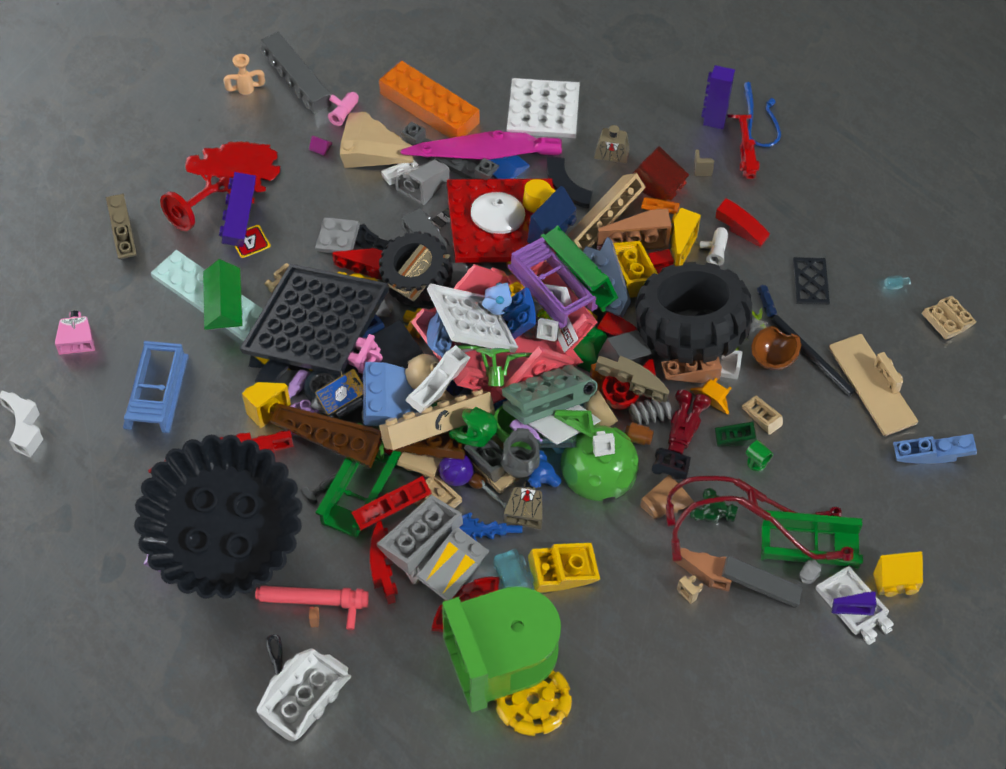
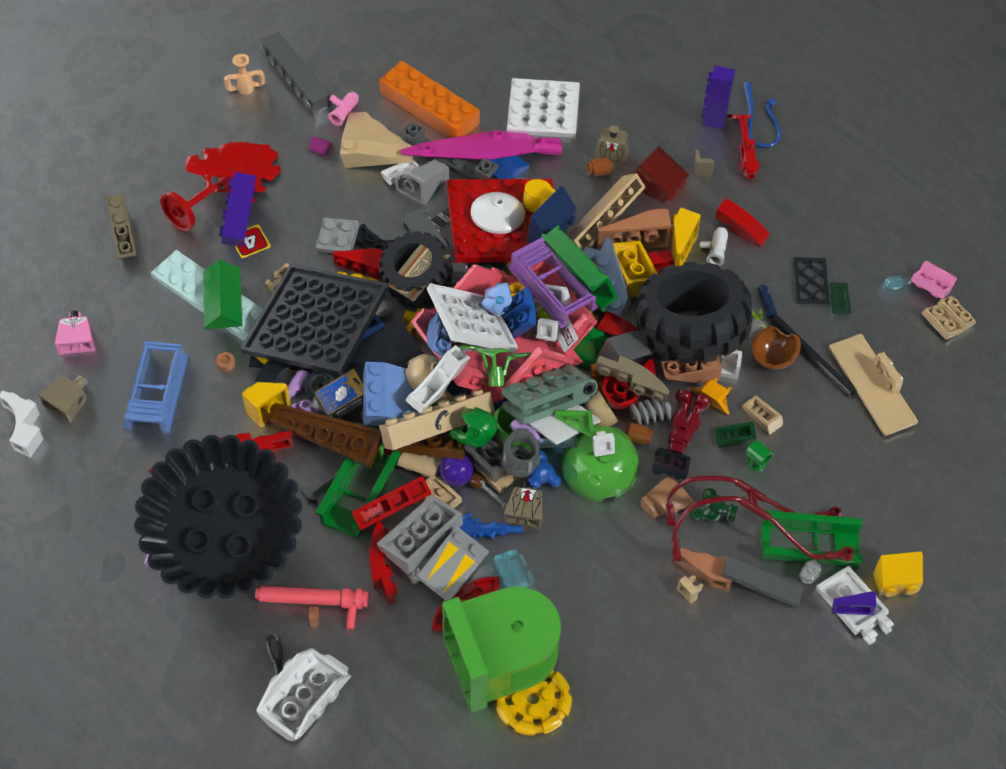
(65, 397): none -> dark tan torso
(225, 361): none -> nougat tile
(368, 353): bright pink hips -> none
(557, 172): black tile -> none
(563, 566): yellow slope -> none
(599, 166): none -> dark orange brick
(652, 204): orange slope -> none
(839, 298): none -> clear green tile
(930, 451): medium blue slope -> none
(934, 280): none -> bright pink bracket

